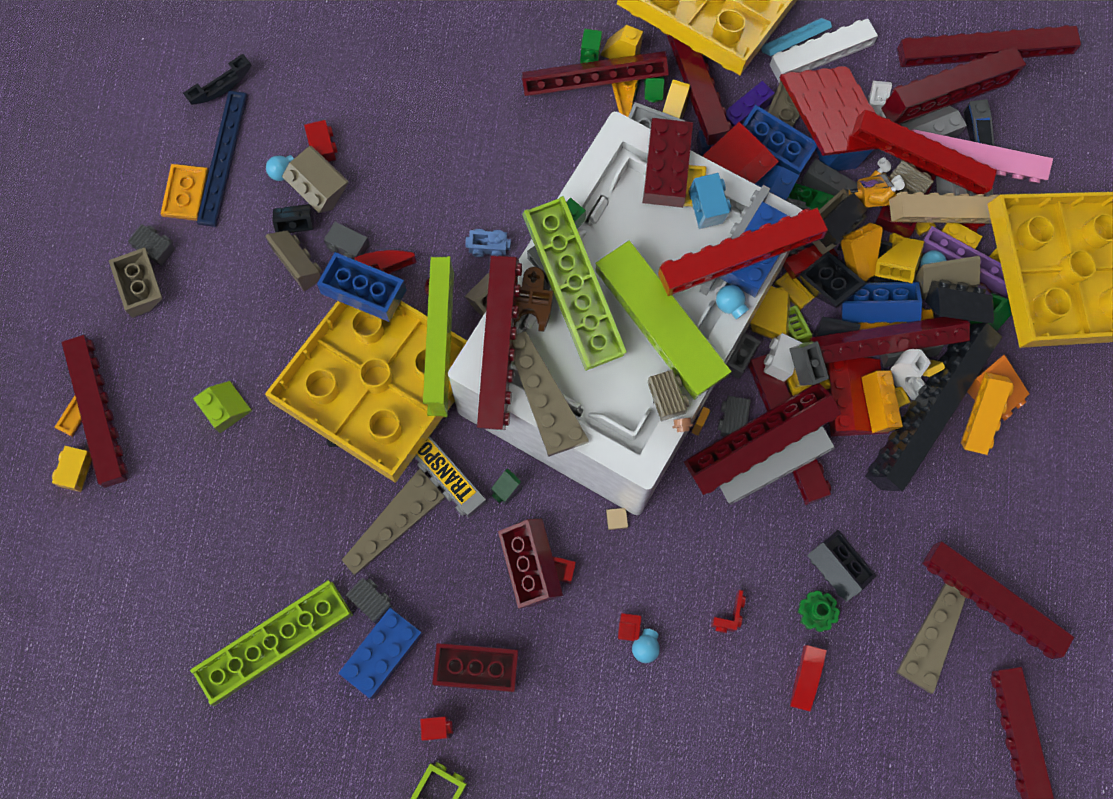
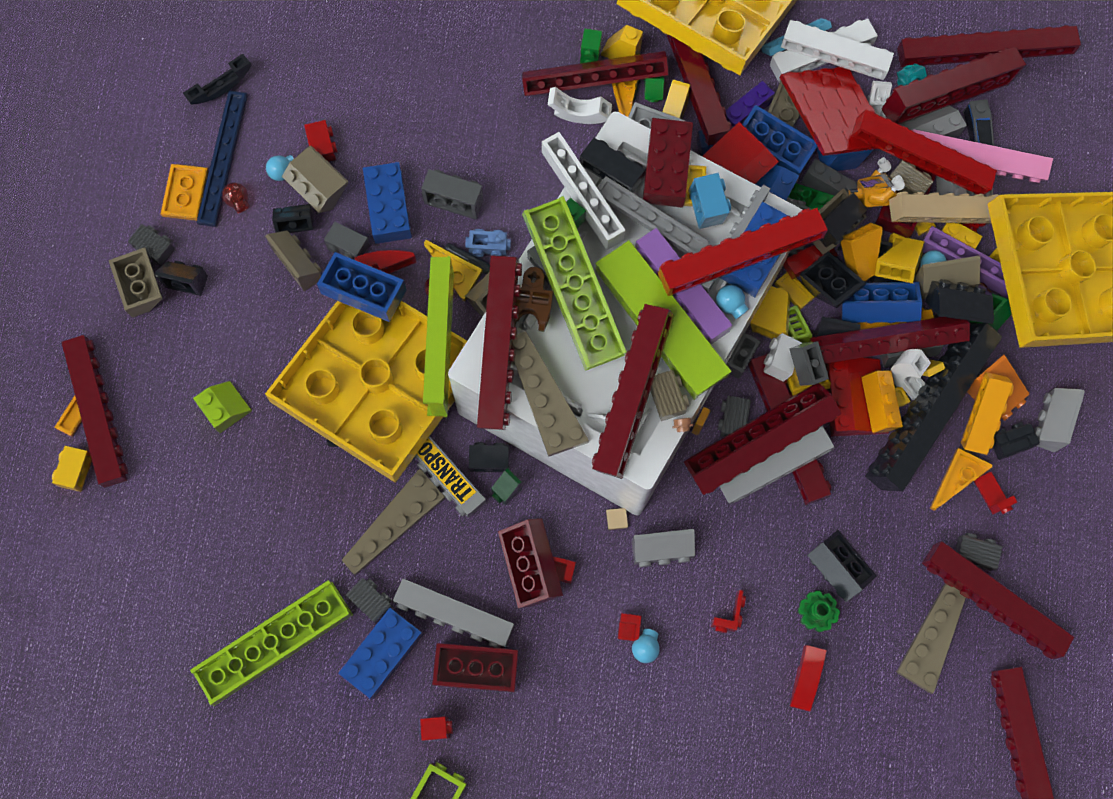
(182, 278): none -> black slope
(236, 196): none -> clear red piece
(387, 203): none -> blue brick
(452, 194): none -> dark grey brick
(453, 613): none -> light grey brick
(464, 272): none -> yellow wing
(468, 257): none -> black axle
(488, 457): none -> black brick
(579, 111): none -> white arch
(583, 190): none -> white brick
(607, 162): none -> black brick
(632, 391): none -> dark red brick
(651, 217): none -> light grey plate
(663, 547): none -> light grey slope
(695, 300): none -> medium lavender brick
(837, 50): none -> white brick
(911, 73): none -> teal brick
(960, 473): none -> light orange wing
(979, 552): none -> dark grey brick
(993, 494): none -> red bracket
(1014, 441): none -> black brick
(1058, 418): none -> light grey slope

